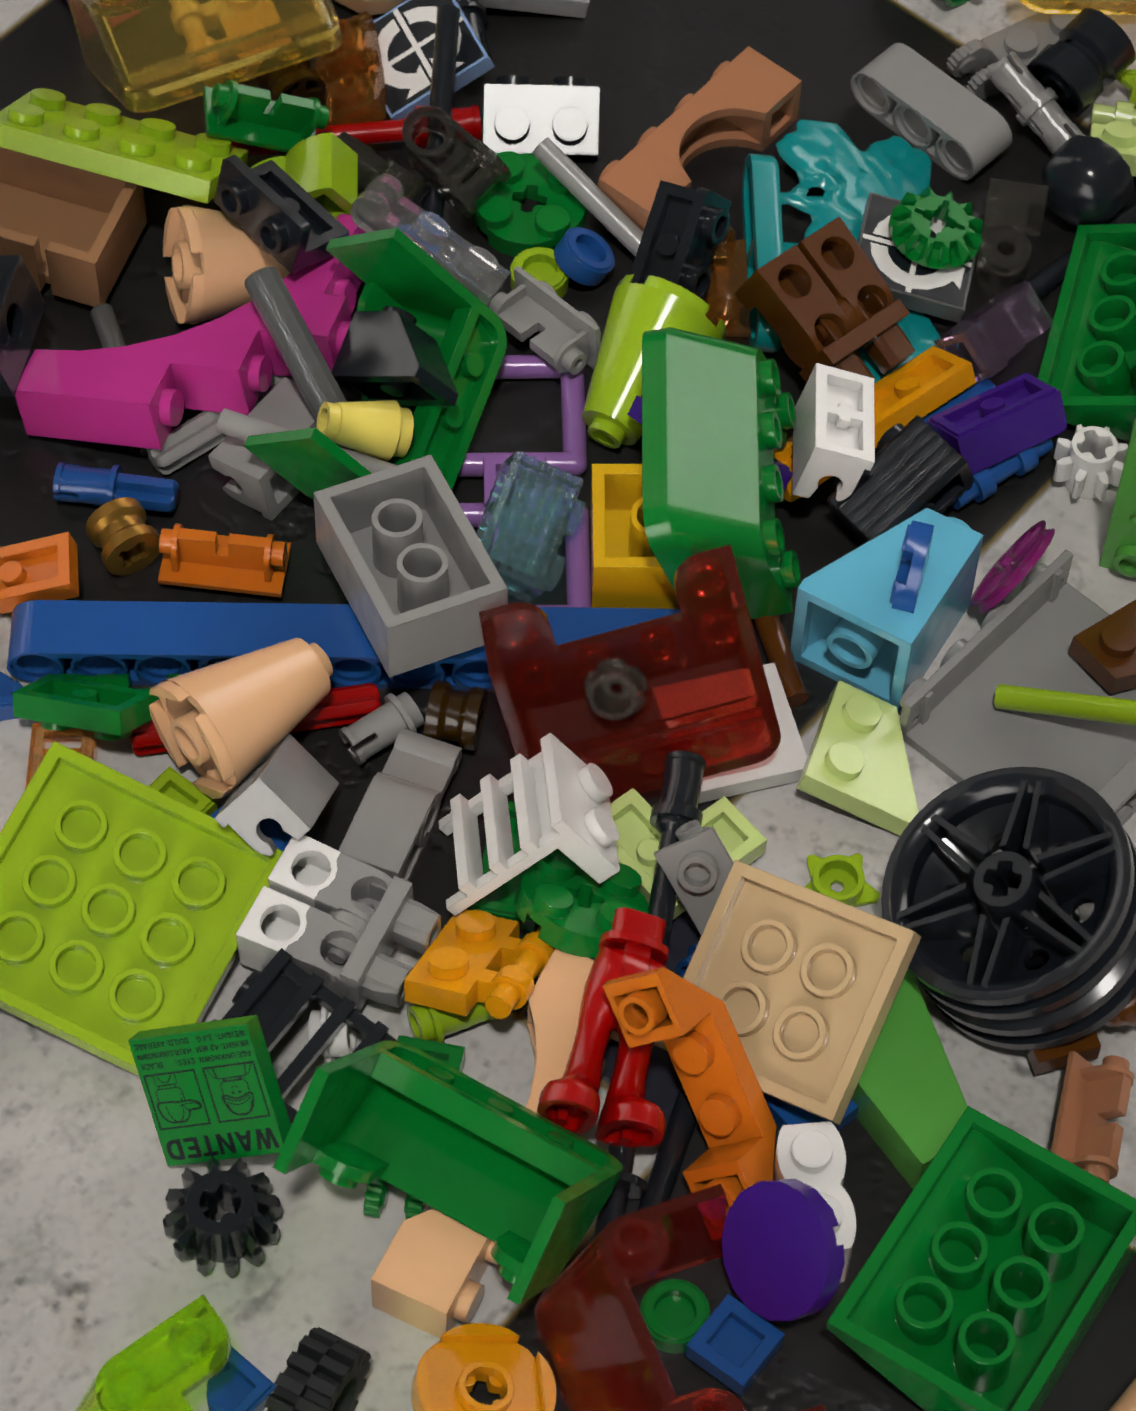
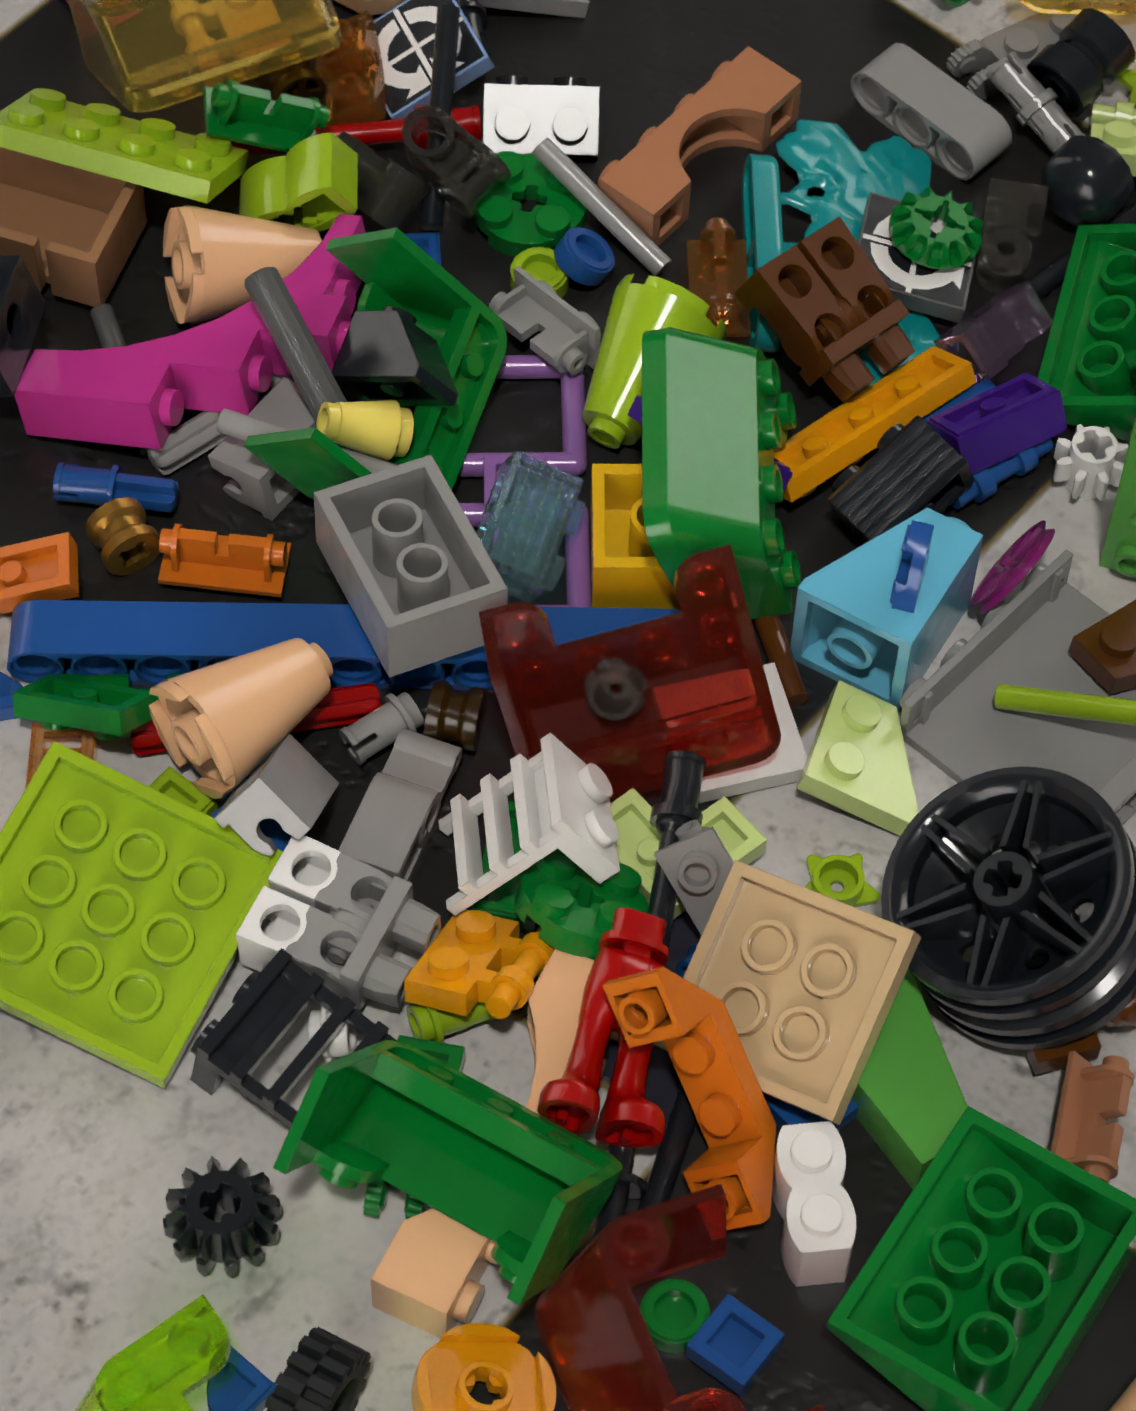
(211, 1090): green tile -> none
(276, 213): black bracket -> none
(386, 207): clear plate -> none
(682, 237): black bracket -> none
(782, 1249): dark purple tile -> none
(833, 431): white hinge -> none

